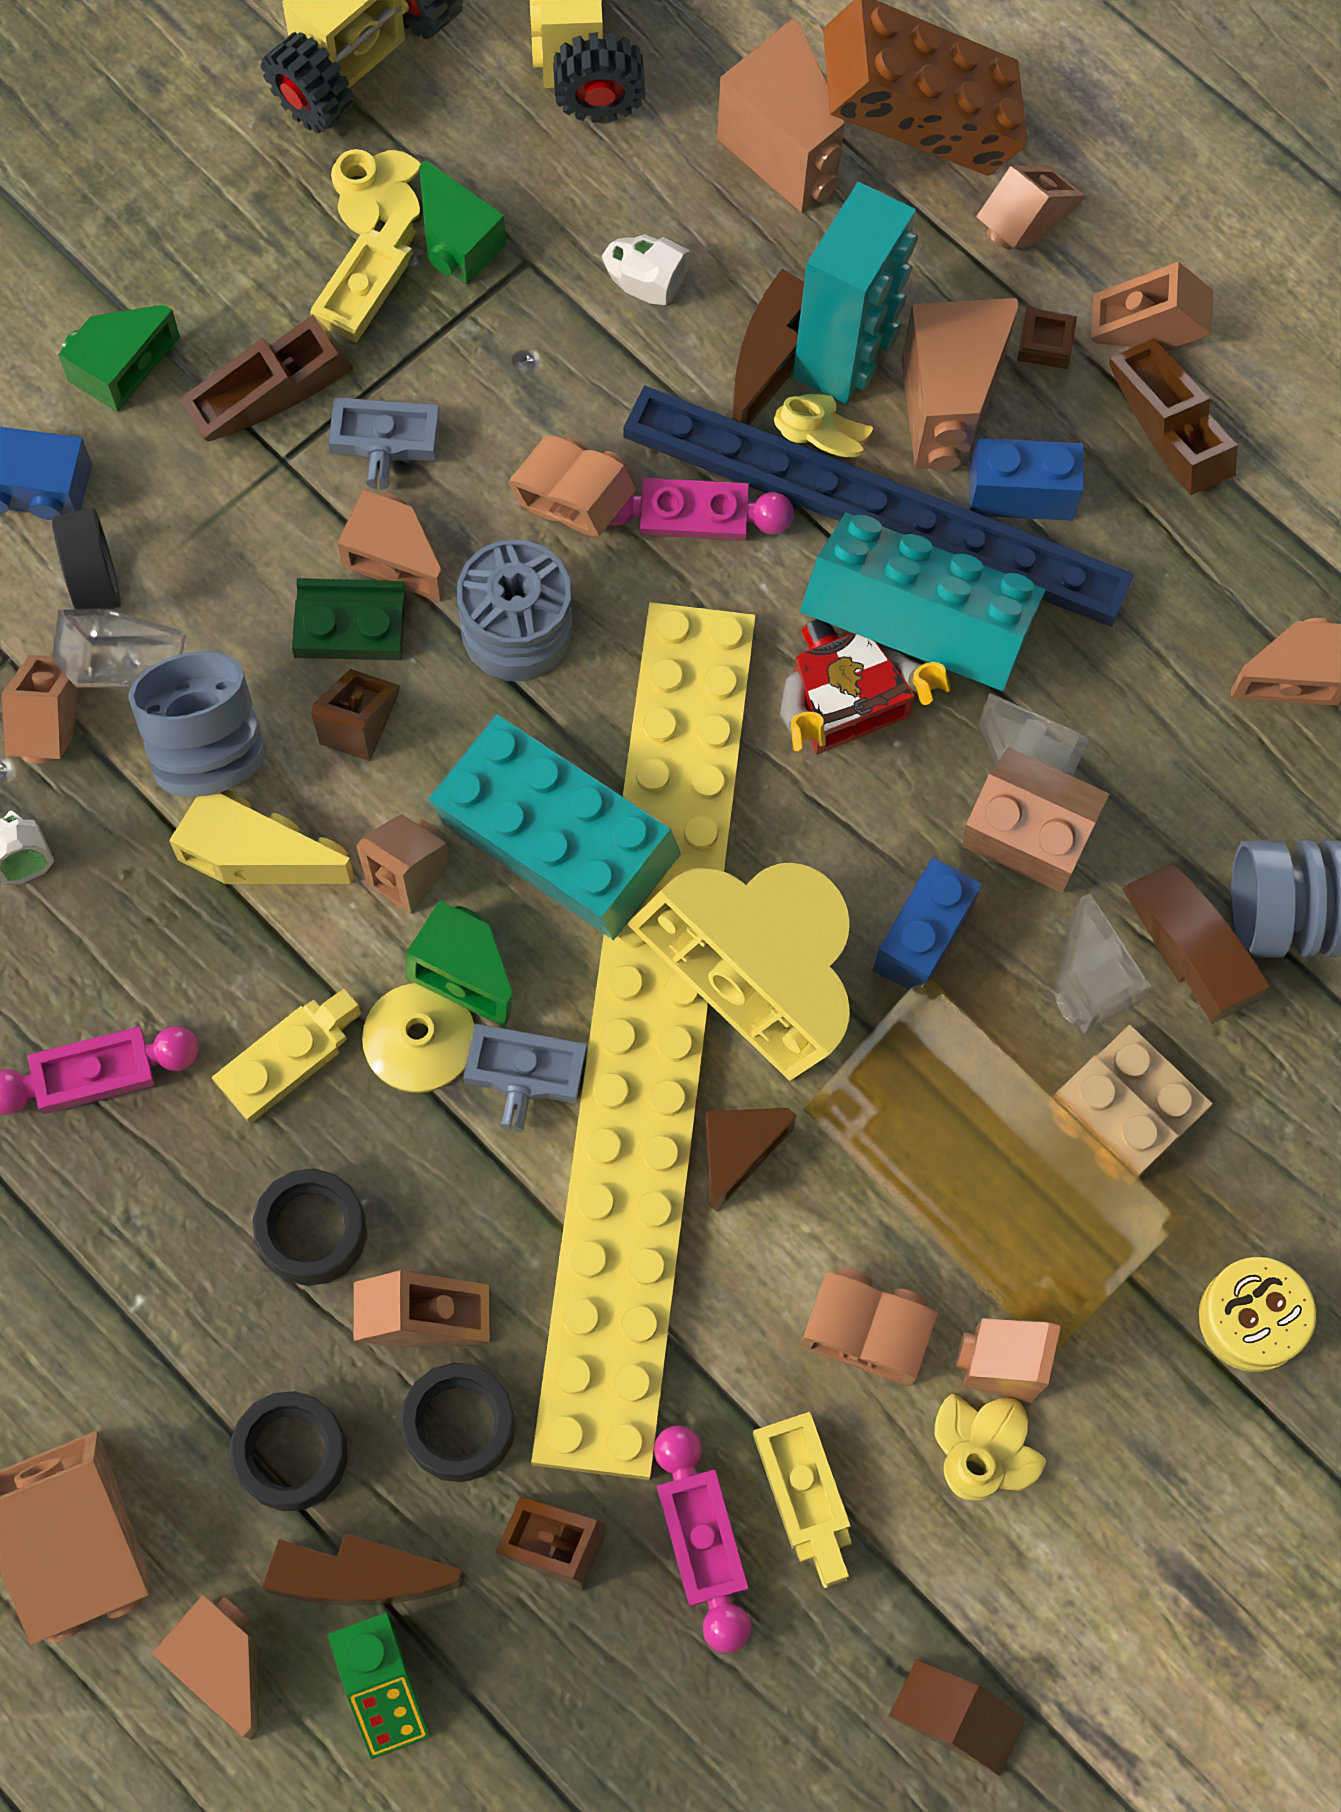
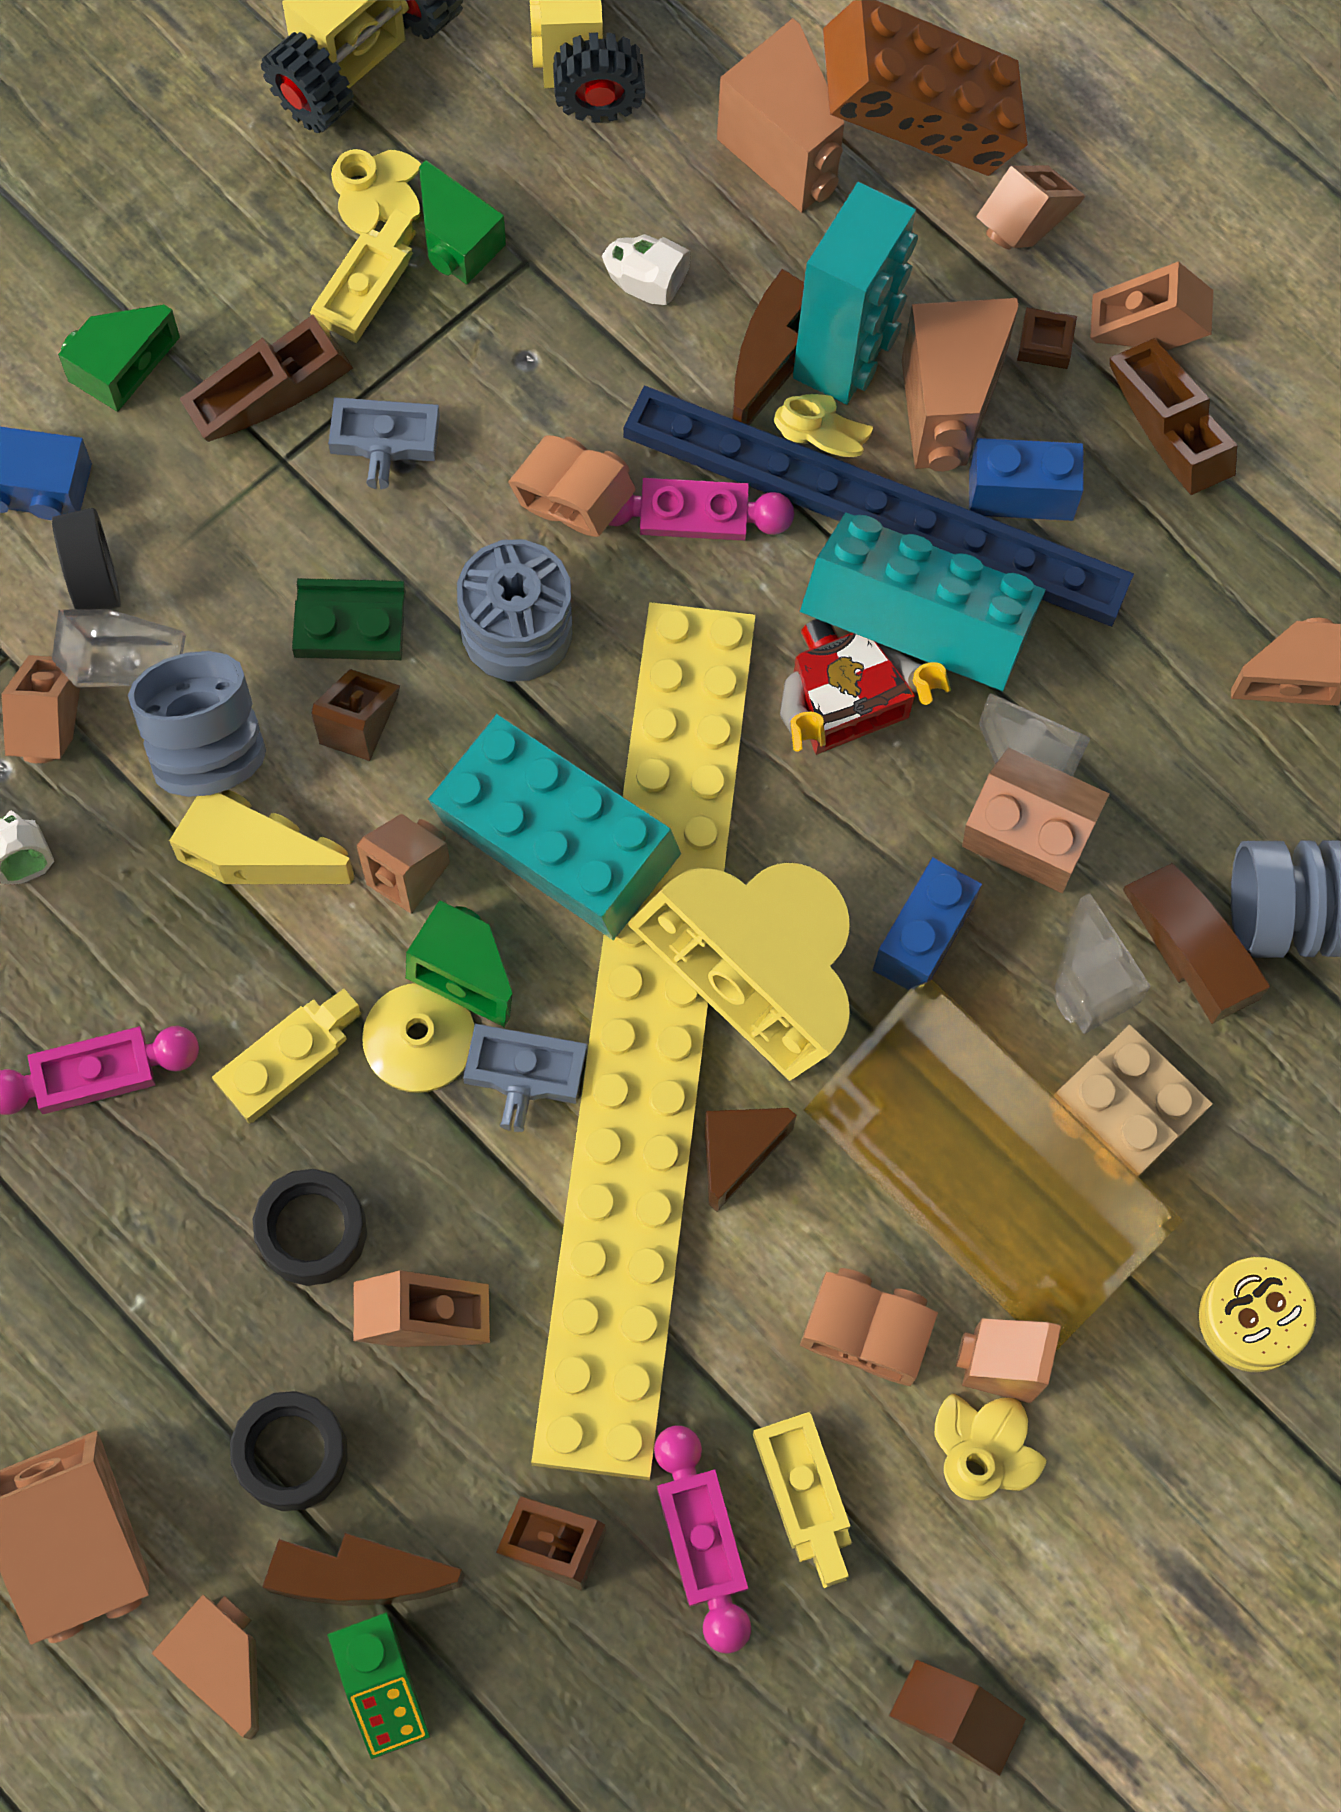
(389, 544): nougat slope -> none
(446, 1378): black tyre -> none

